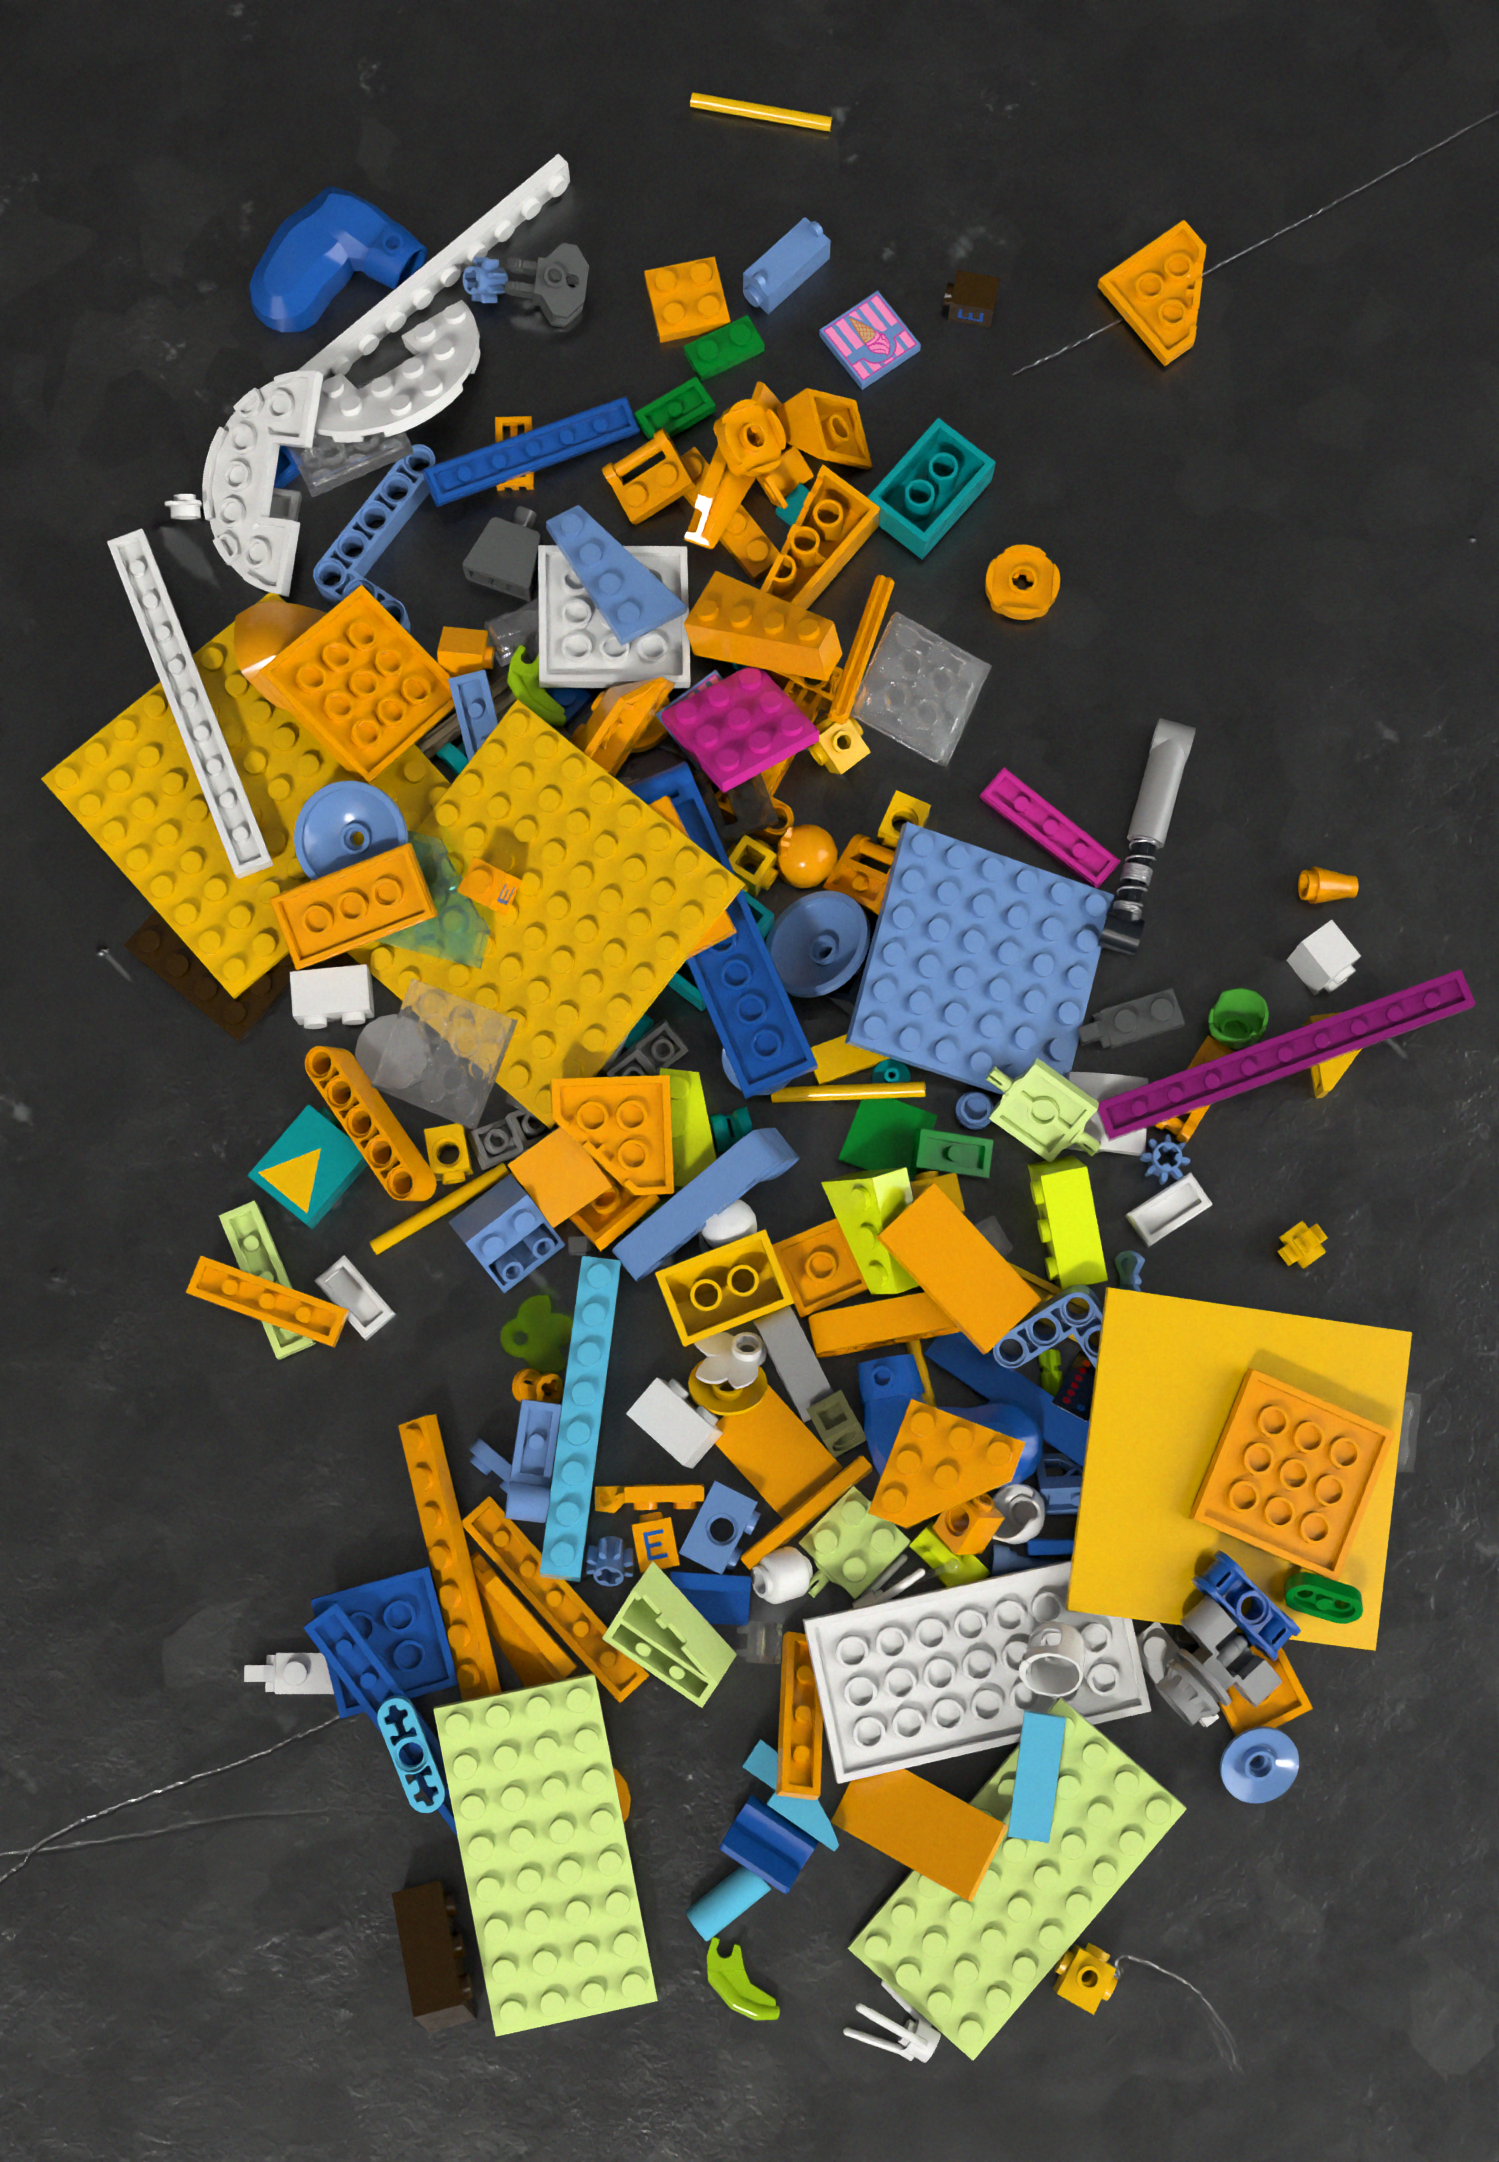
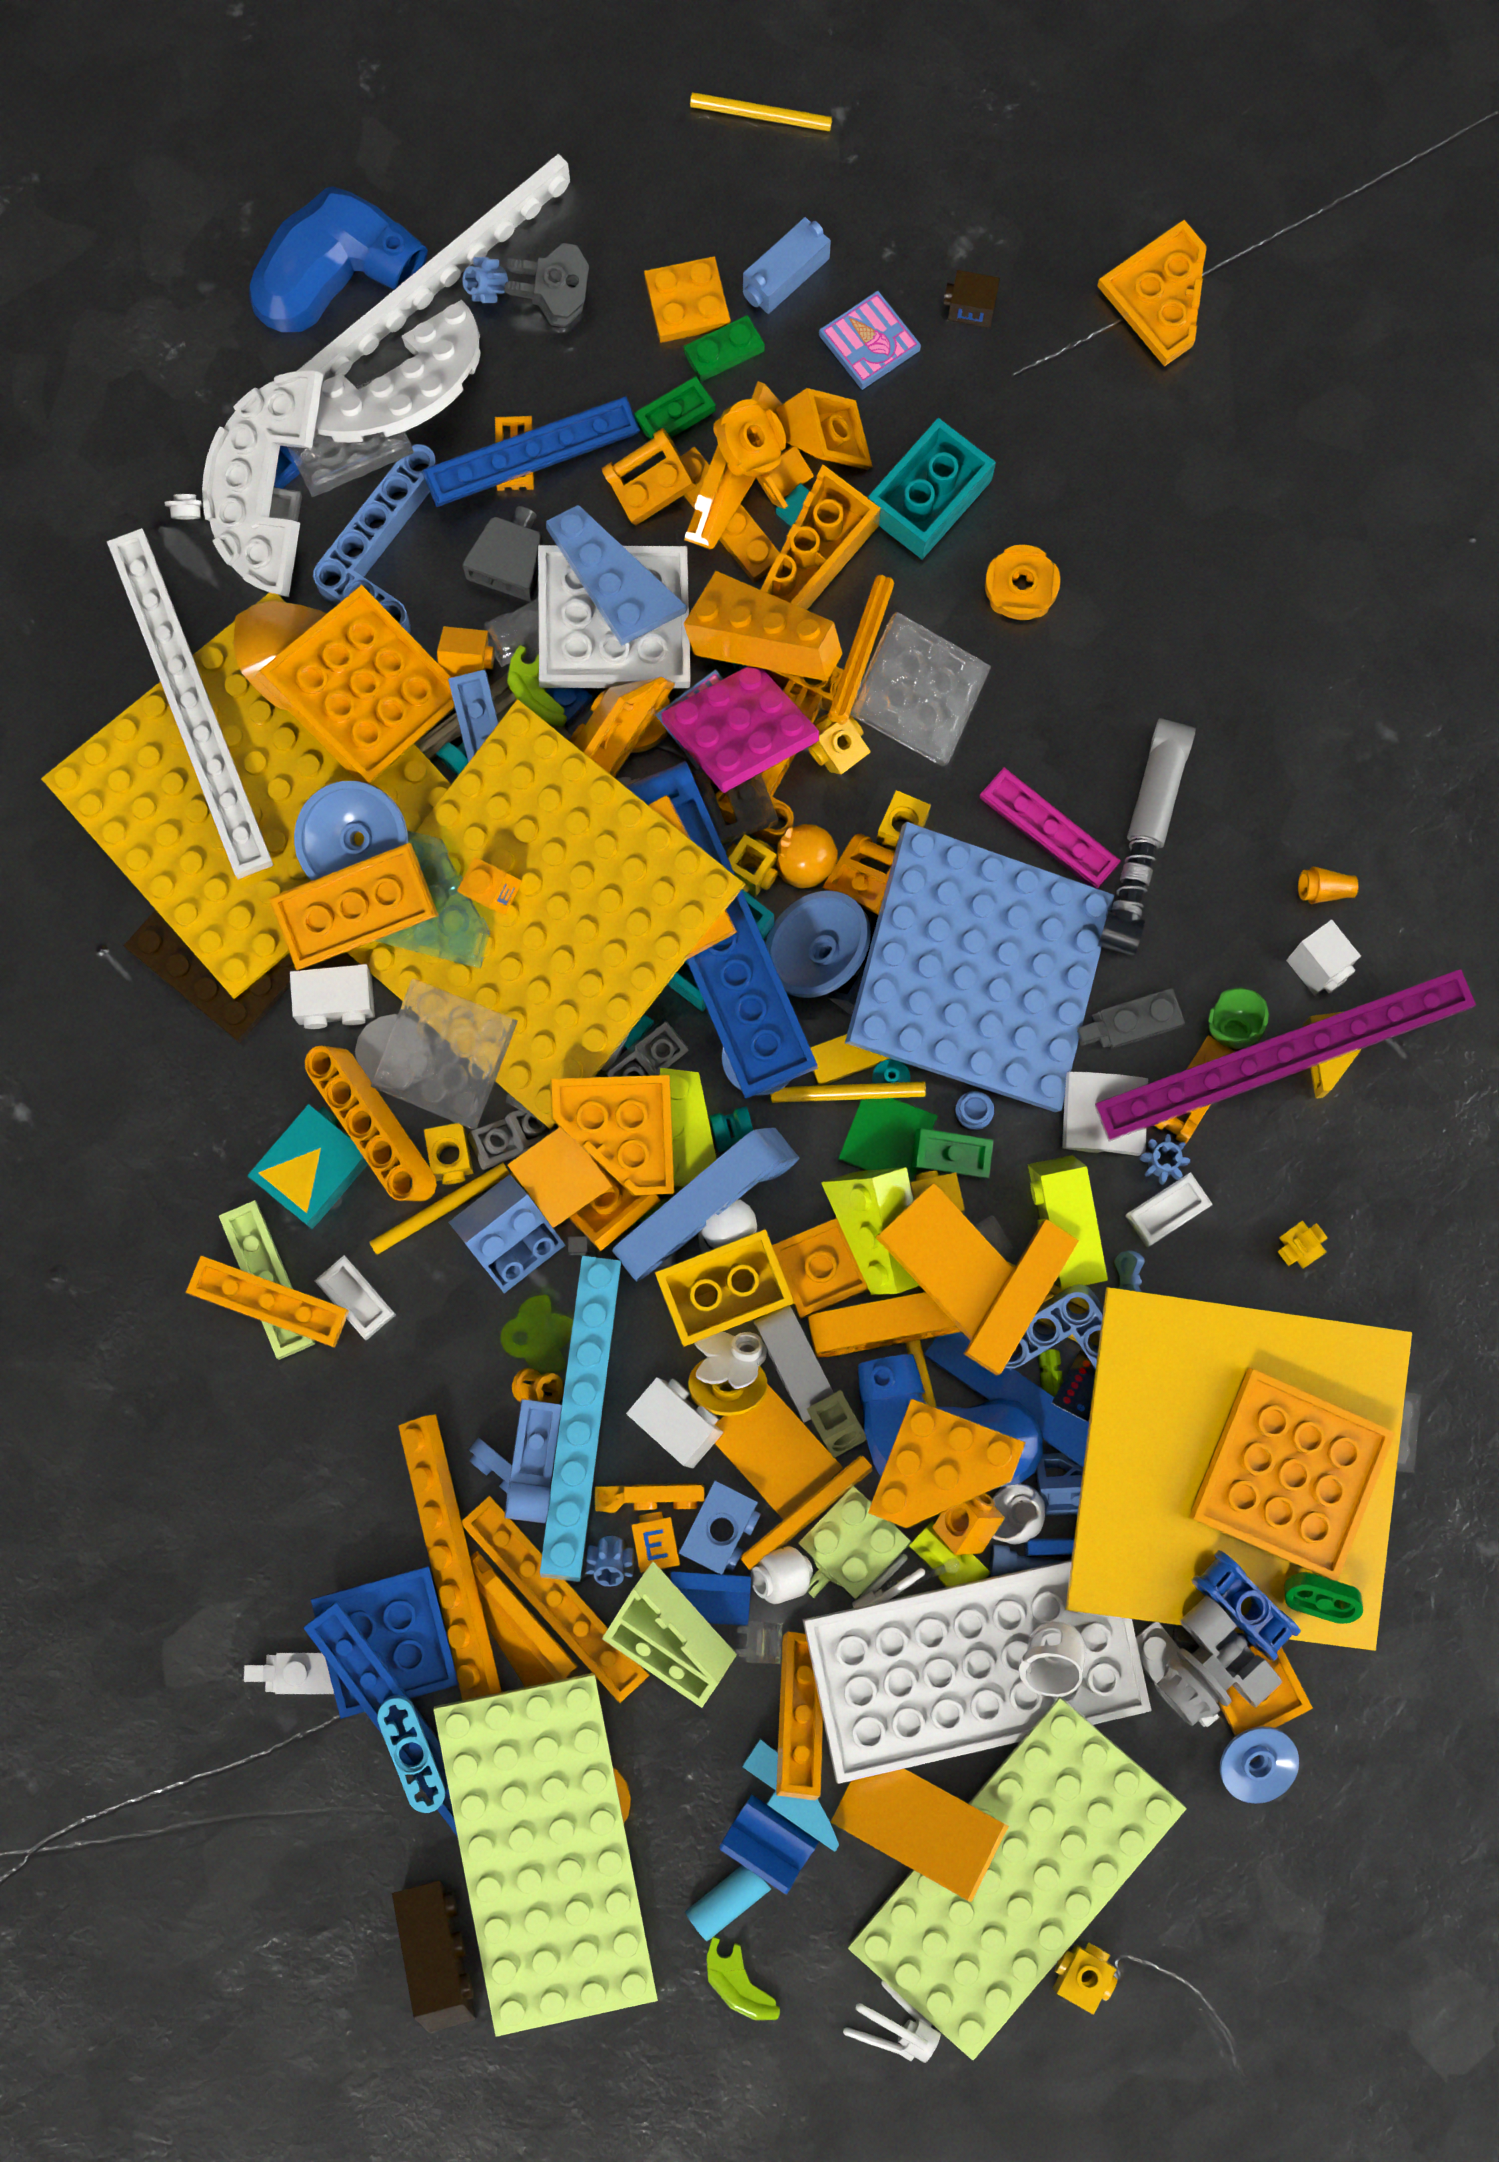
(1021, 1297): none -> light orange tile
(1036, 1776): medium azure tile -> none
(1043, 1110): yellowish green plate -> none

